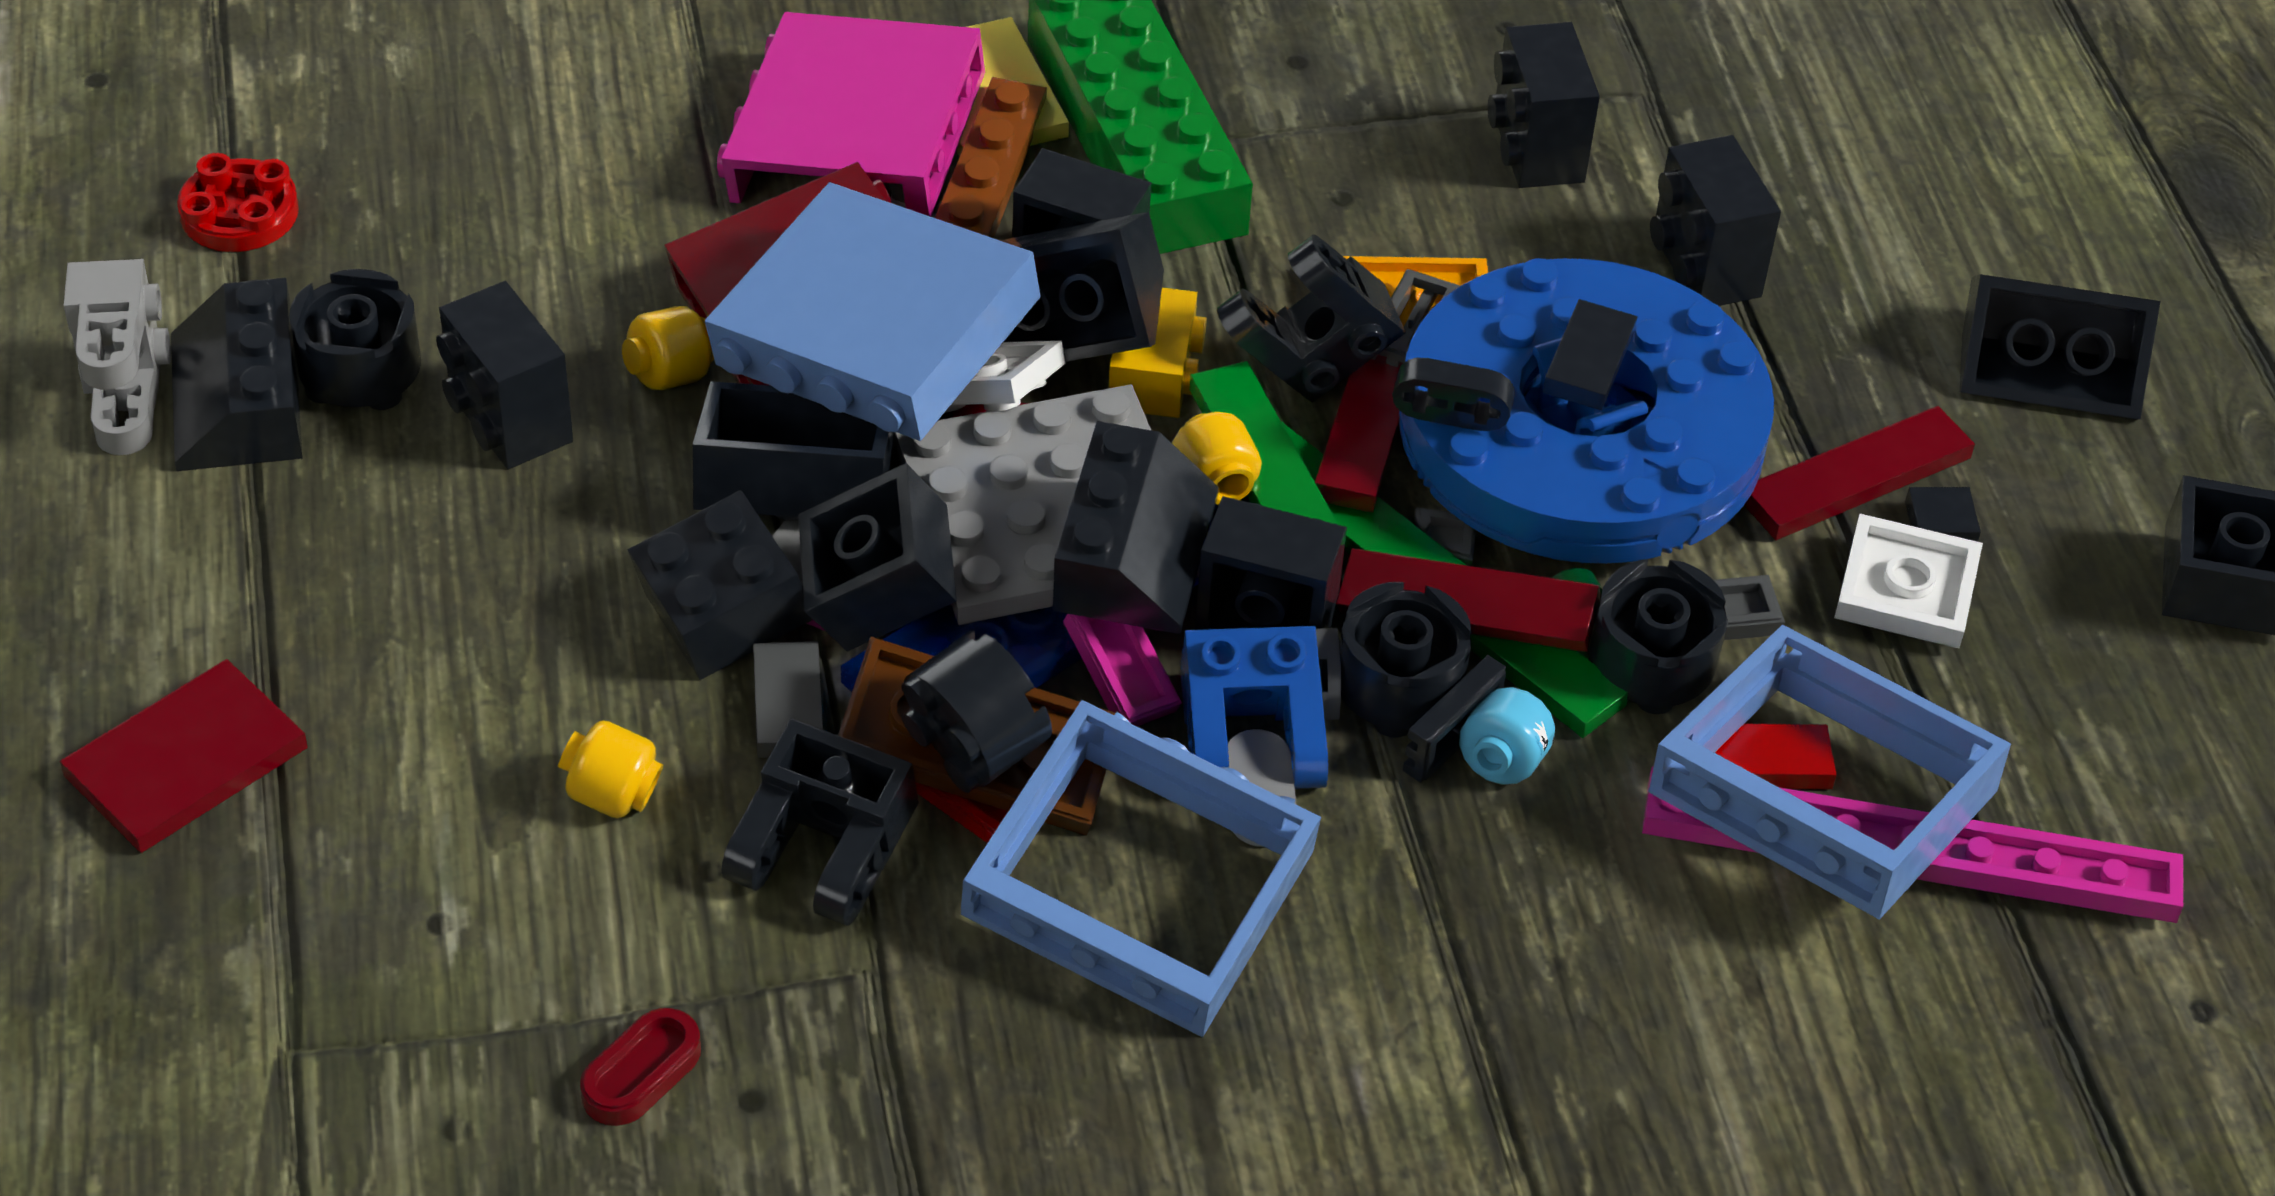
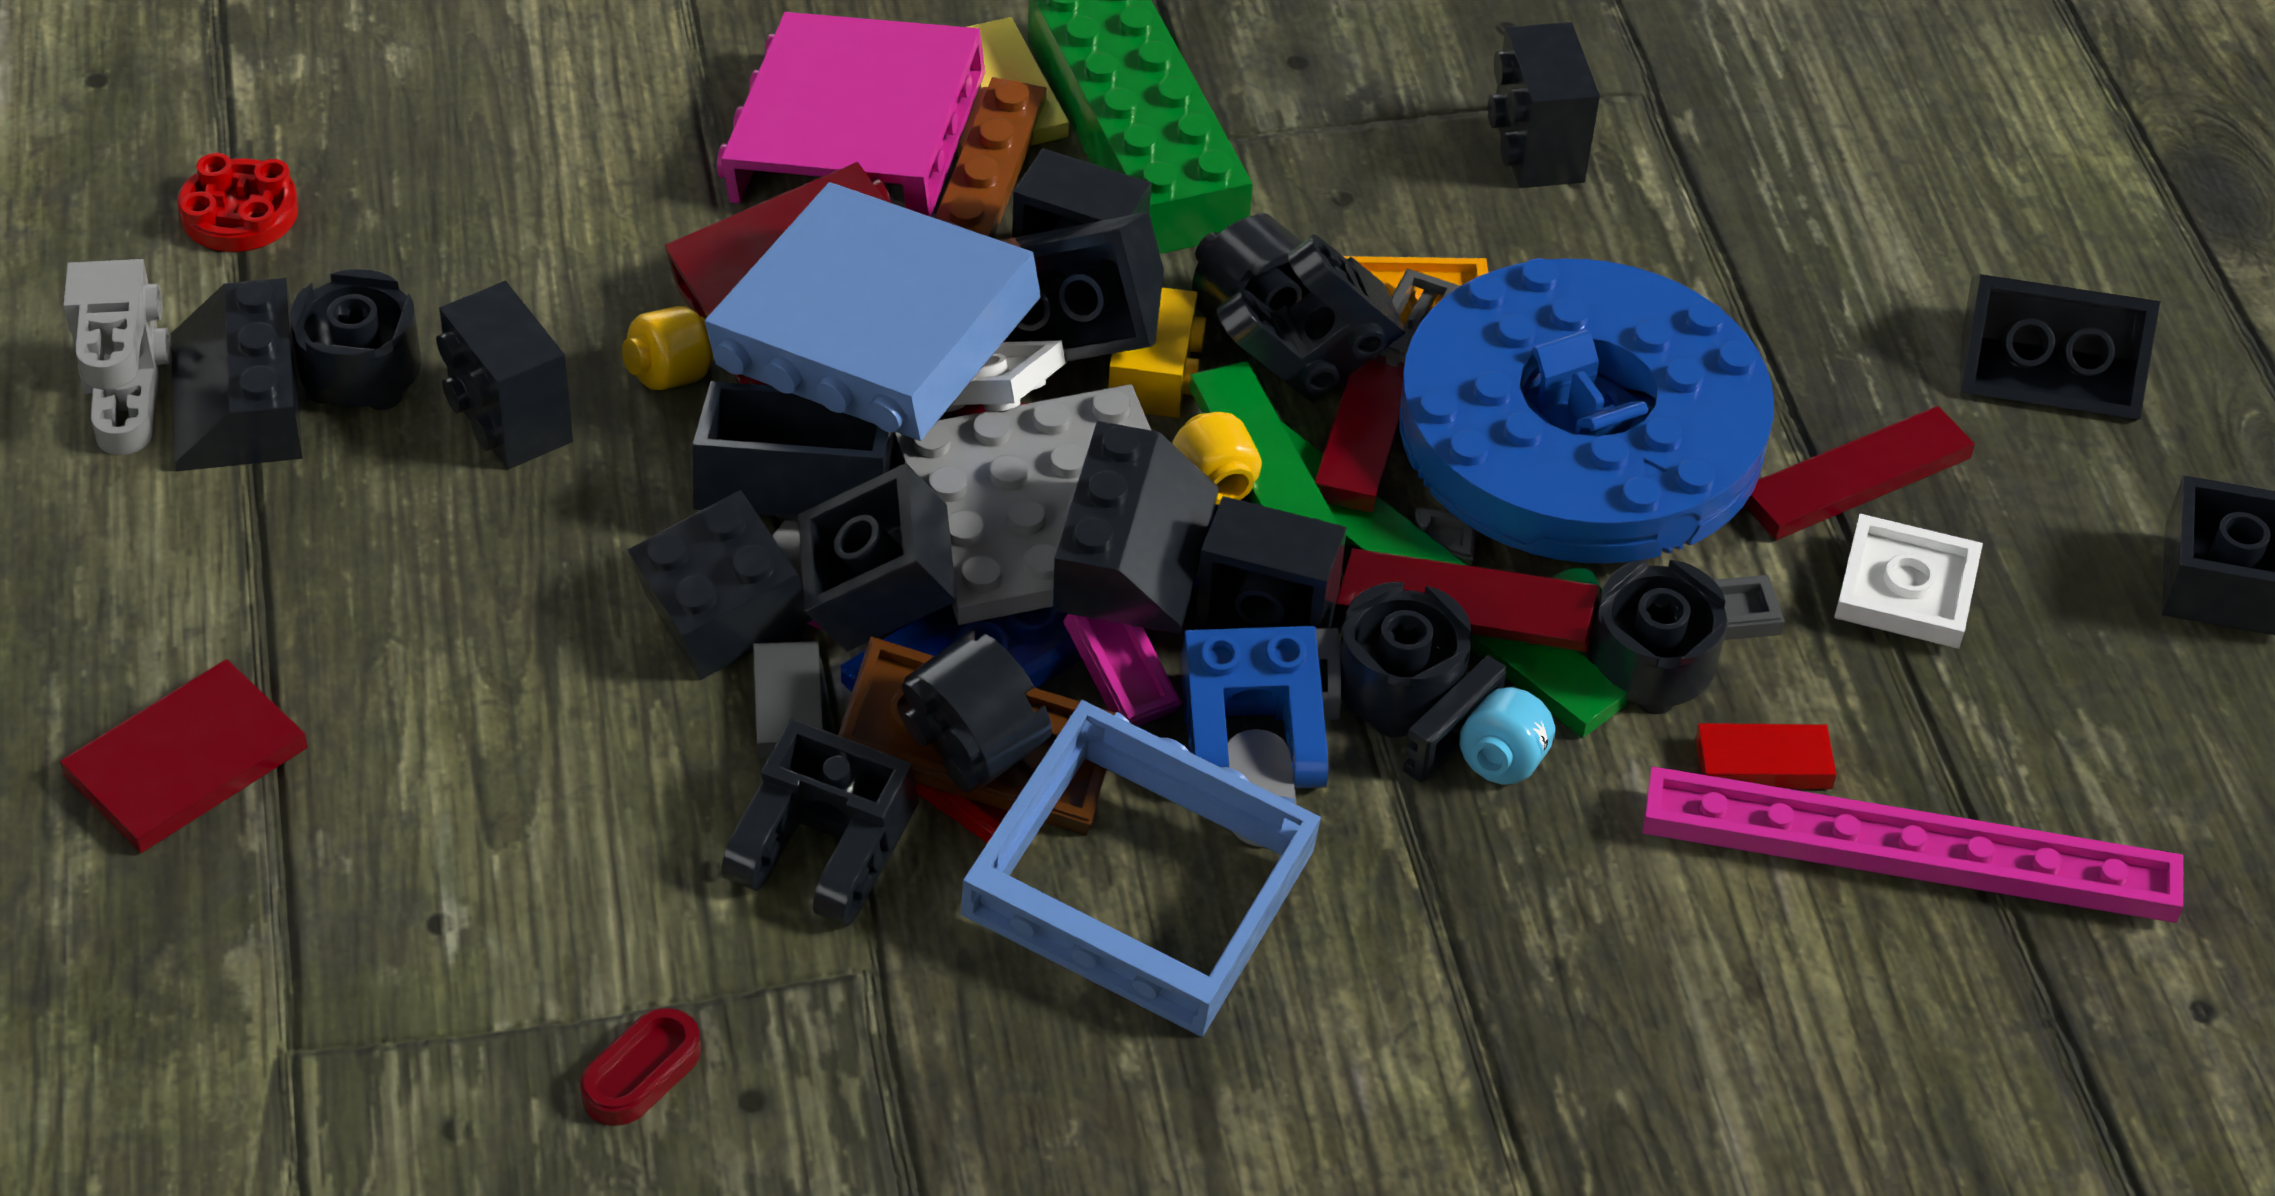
(610, 769): yellow head -> none
(1247, 257): none -> black brick
(1453, 394): black beam -> none
(1589, 354): black tile -> none
(1715, 220): black brick -> none
(1796, 833): medium blue window -> none
(1943, 511): black tile -> none

